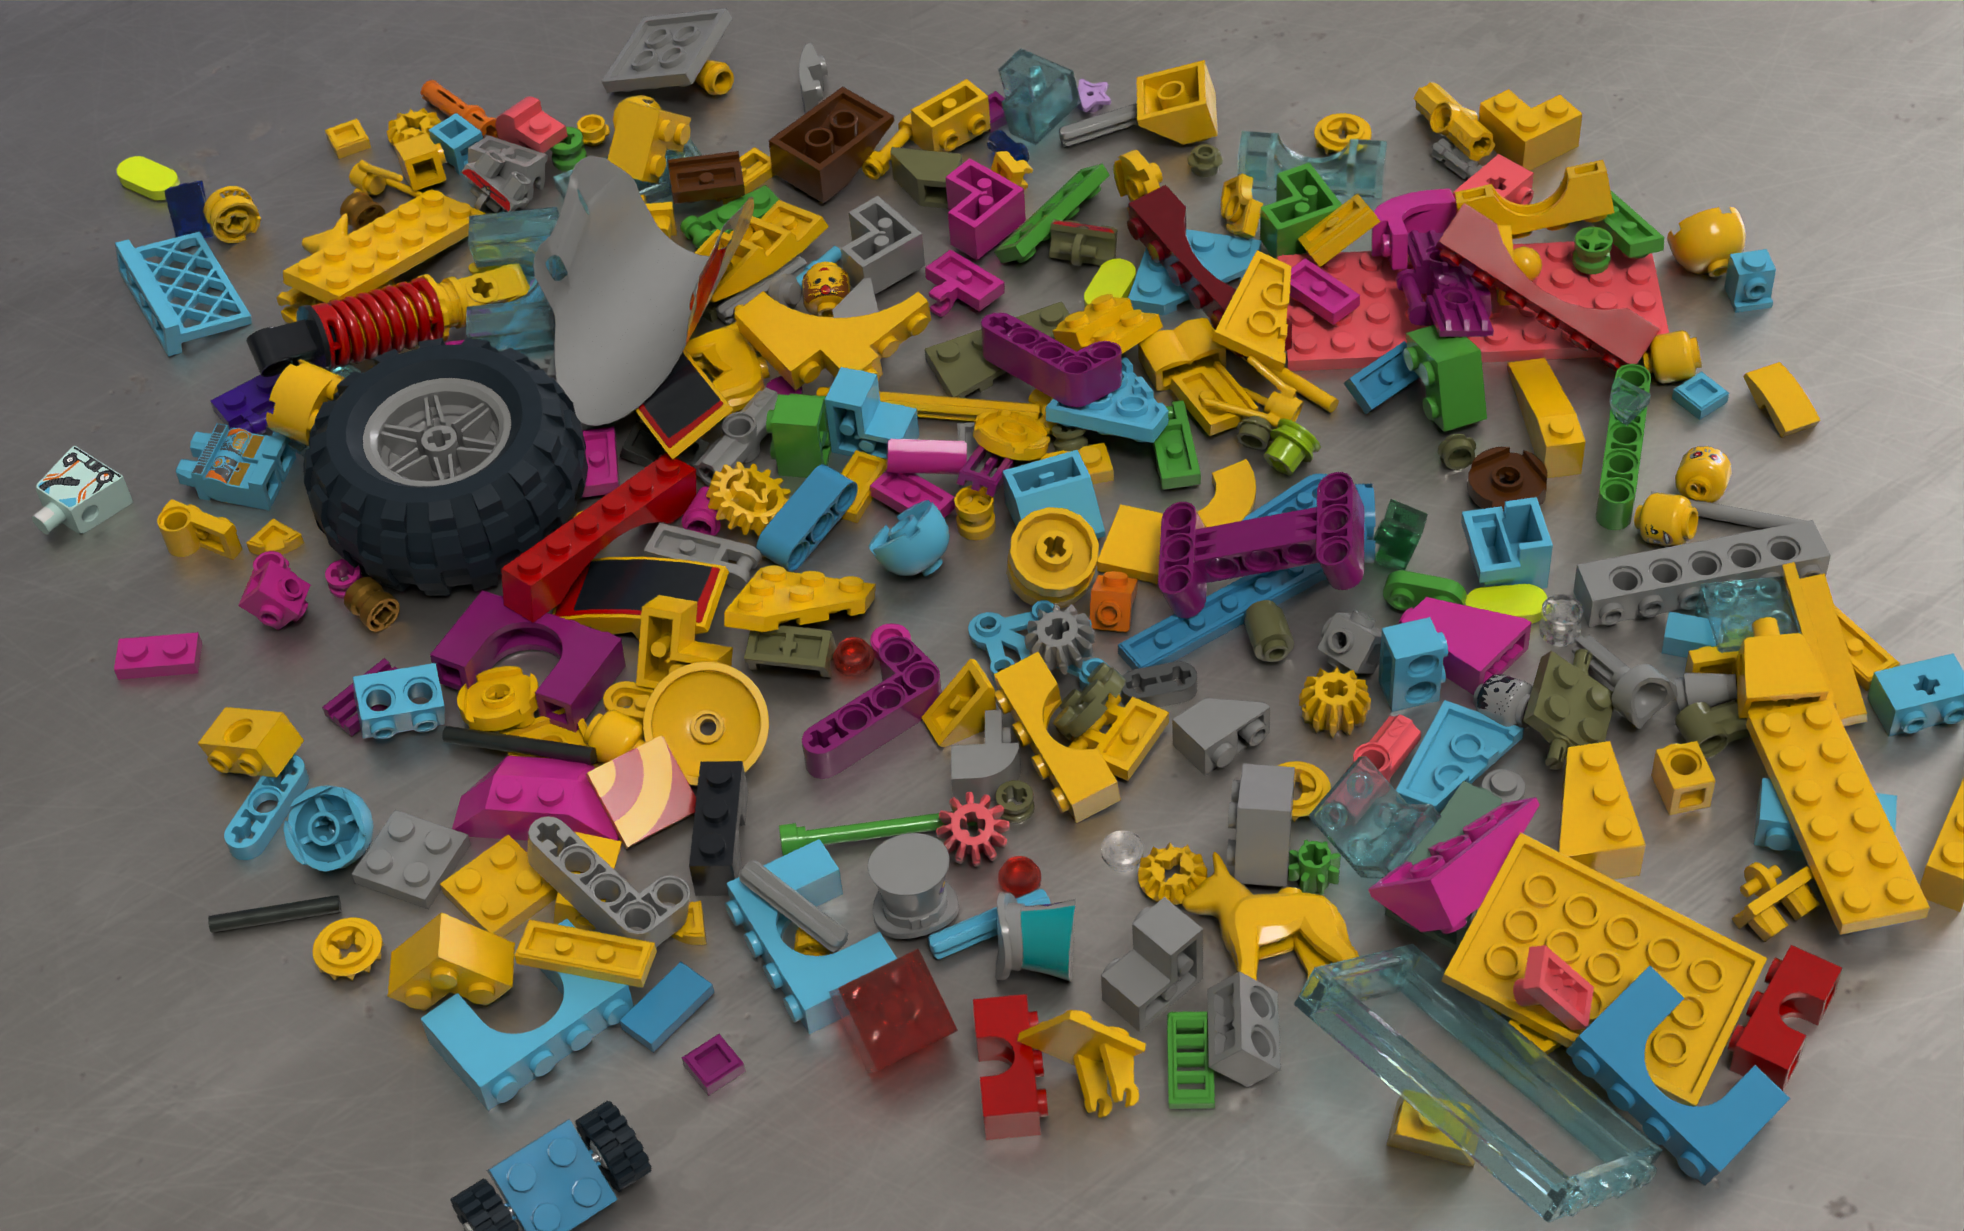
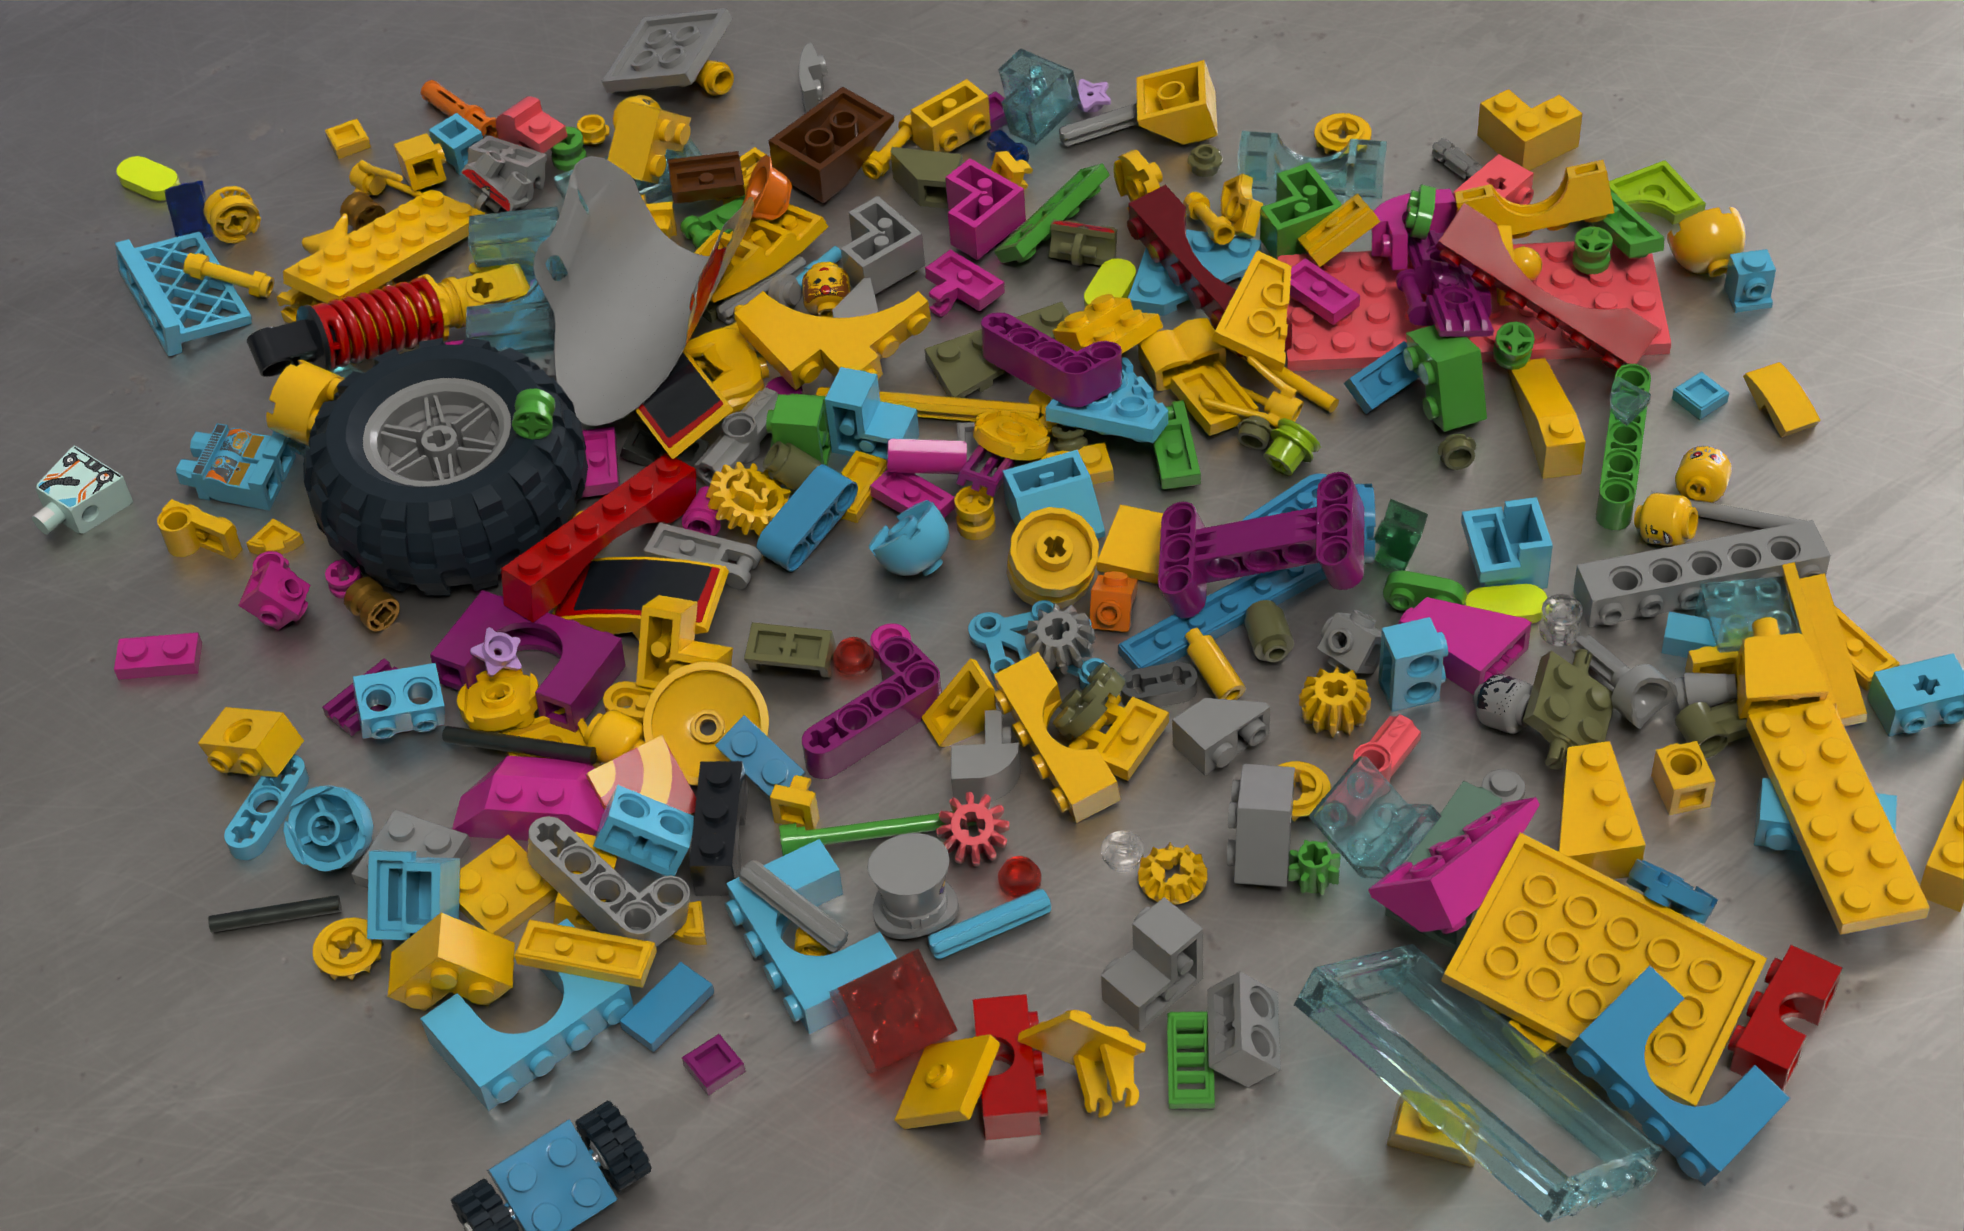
(199, 266): none -> yellow bar
(247, 405): dark purple plate -> none
(398, 128): yellow gear -> none
(409, 892): none -> medium azure plate
(498, 641): none -> lavender plate
(533, 414): none -> bright green wheel
(645, 831): none -> medium azure brick
(762, 759): none -> dark azure plate
(769, 191): none -> orange piece
(789, 464): none -> olive brick
(795, 804): none -> yellow tile
(808, 597): yellow plate -> none
(947, 1082): none -> yellow plate
(1021, 793): olive bush -> none
(1035, 937): hat -> none
(1214, 666): none -> yellow cylinder
(1218, 228): none -> yellow bar
(1233, 495): yellow tile -> none
(1271, 923): yellow animal -> none
(1420, 211): none -> bright green plate
(1454, 121): yellow piece -> none
(1454, 750): medium azure wing -> none
(1498, 463): reddish brown plate -> none
(1521, 341): none -> bright green wheel
(1555, 987): coral tile -> none
(1658, 191): none -> lime tile
(1671, 889): none -> dark azure plate
(1673, 357): yellow head -> none
(1761, 912): yellow hips -> none

